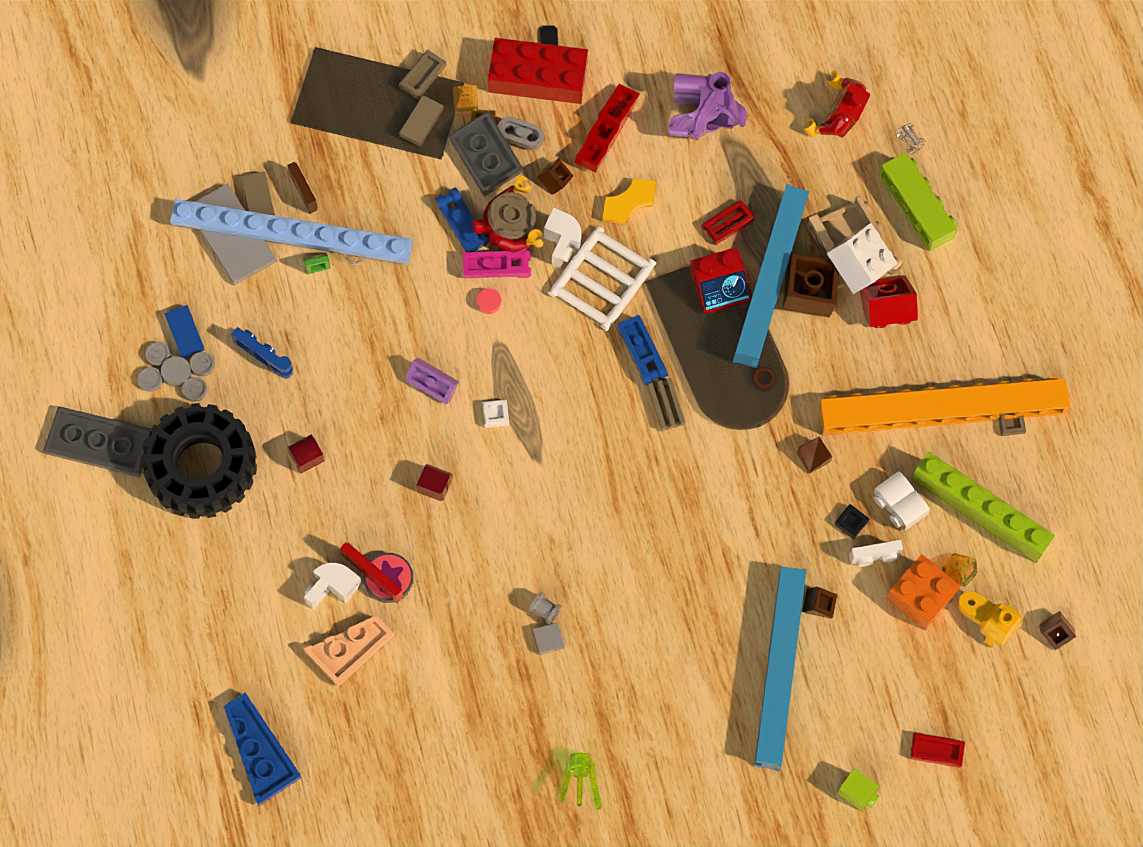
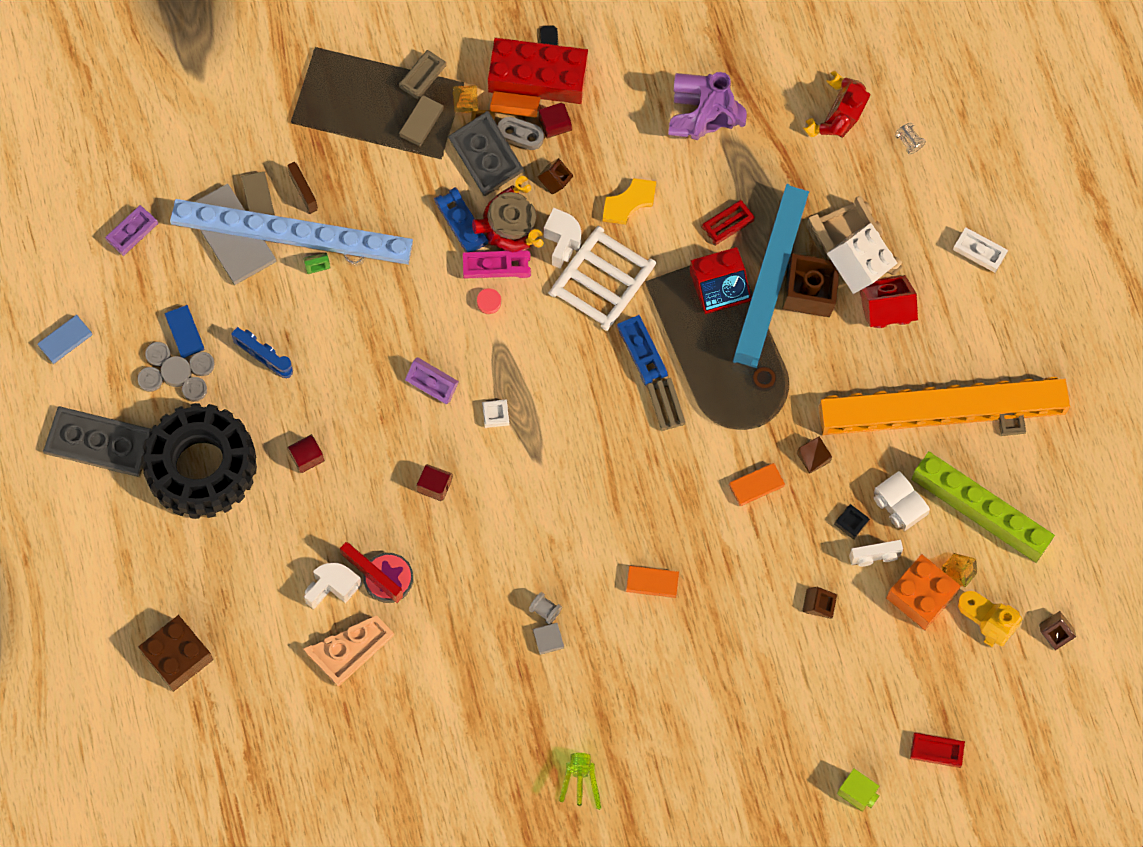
(64, 339): none -> medium blue tile
(131, 230): none -> medium lavender plate
(176, 653): none -> reddish brown brick
(262, 755): blue wing -> none
(515, 104): none -> orange tile
(555, 120): none -> dark red piece
(607, 127): red slope -> none
(652, 581): none -> orange tile
(757, 484): none -> orange tile
(780, 668): dark azure tile -> none
(918, 201): lime brick -> none
(980, 250): none -> white plate

